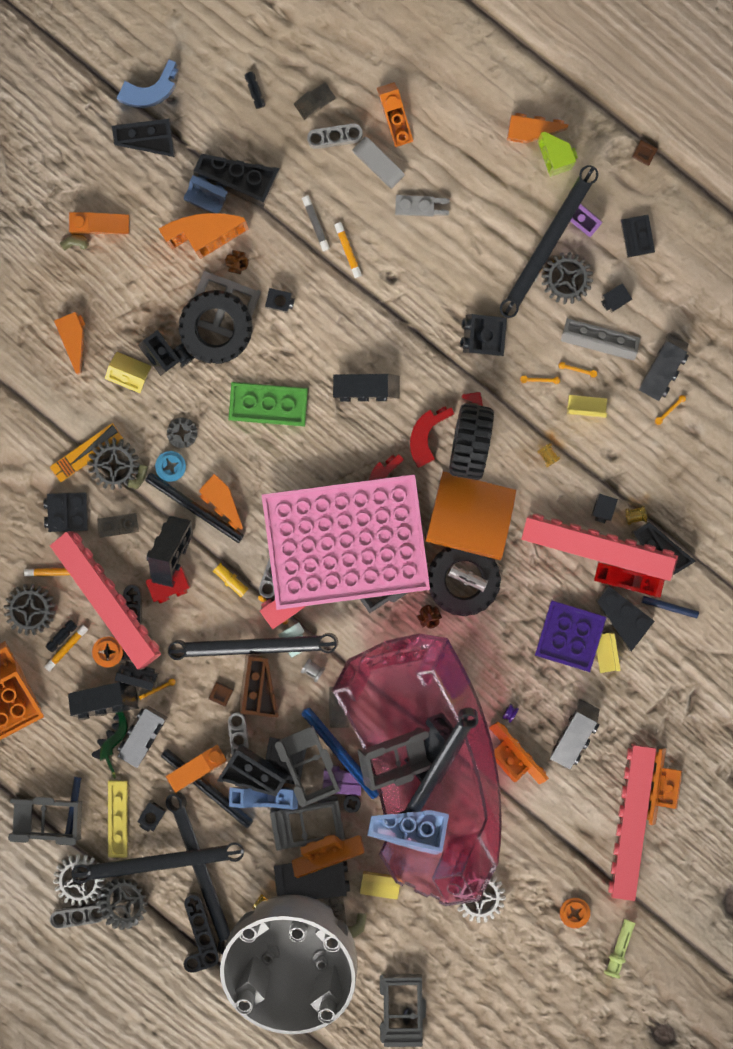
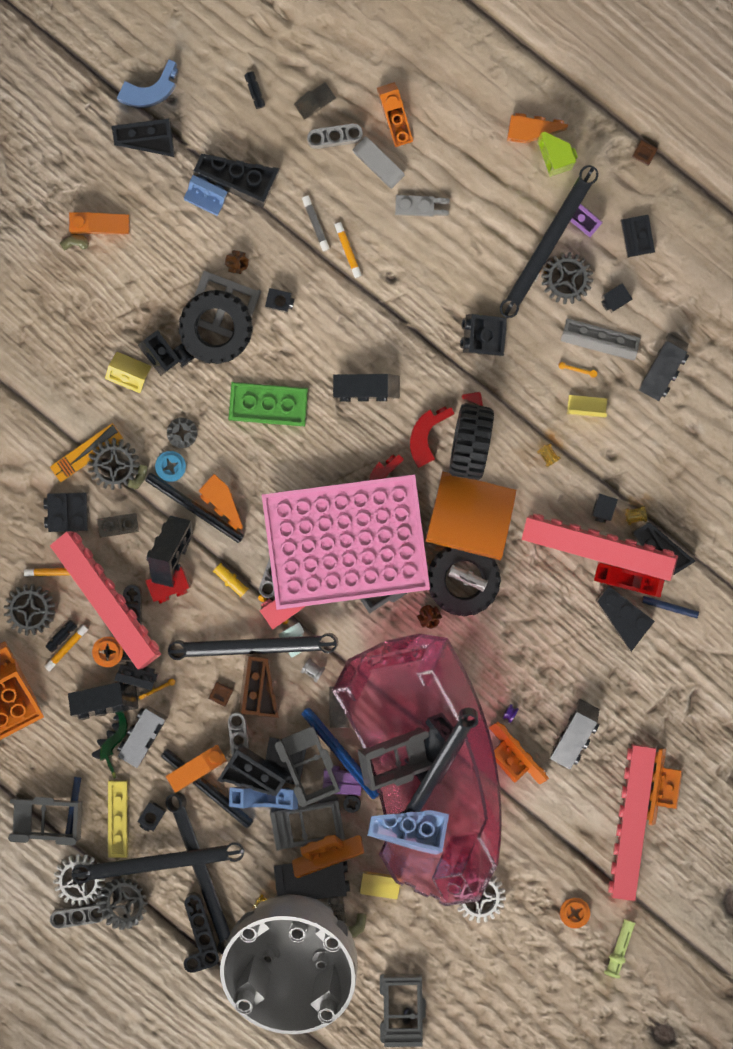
(72, 334): orange slope -> none
(204, 231): orange slope -> none
(556, 380): light orange hinge -> none
(570, 636): dark purple plate -> none
(607, 653): light yellow panel -> none
(682, 398): light orange hinge -> none

